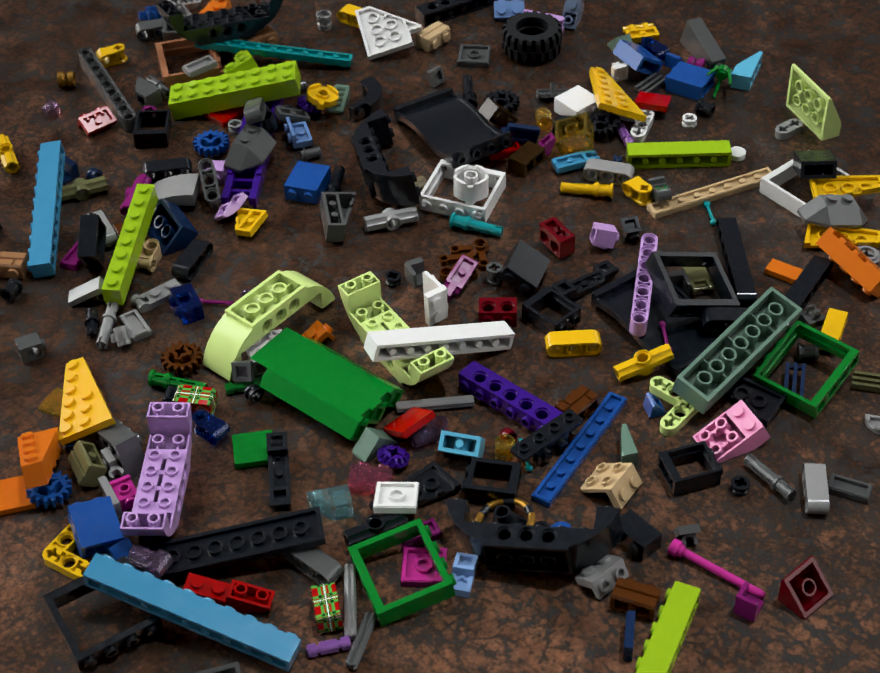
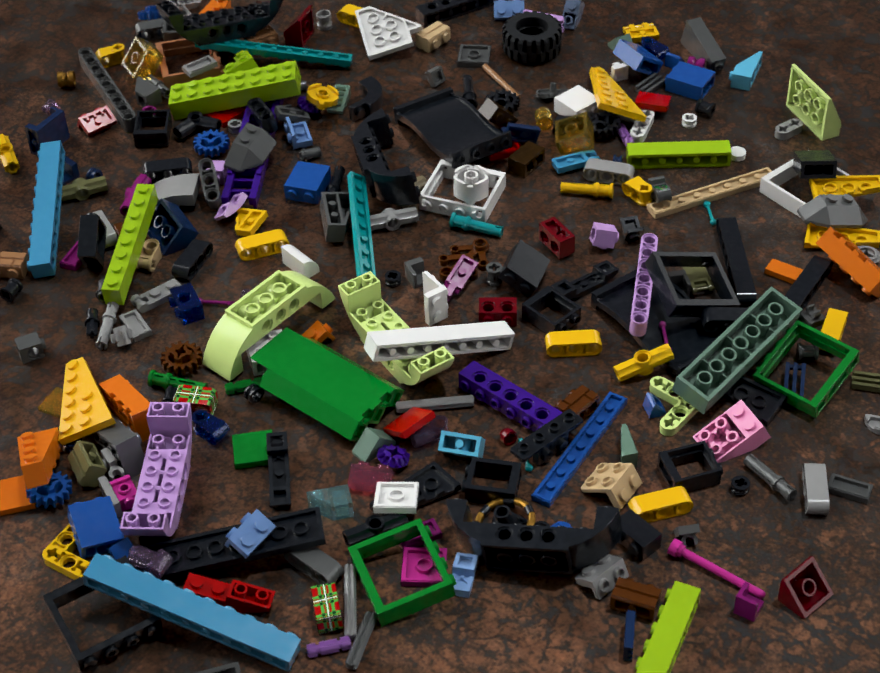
(49, 130): none -> dark blue panel
(85, 291): tile -> none
(127, 404): none -> orange wedge
(142, 59): none -> clear yellow brick
(195, 124): none -> black piece
(242, 371): dark grey tile -> none
(250, 534): none -> medium blue bracket
(254, 111): dark grey beam -> none
(261, 244): none -> yellow beam
(298, 261): none -> white brick
(300, 29): none -> dark red slope
(361, 224): none -> teal plate
(498, 79): none -> medium nougat bar
(502, 447): clear yellow wheel -> none
(548, 143): magenta slope -> none
(661, 504): none -> yellow beam
(721, 73): green plant -> none

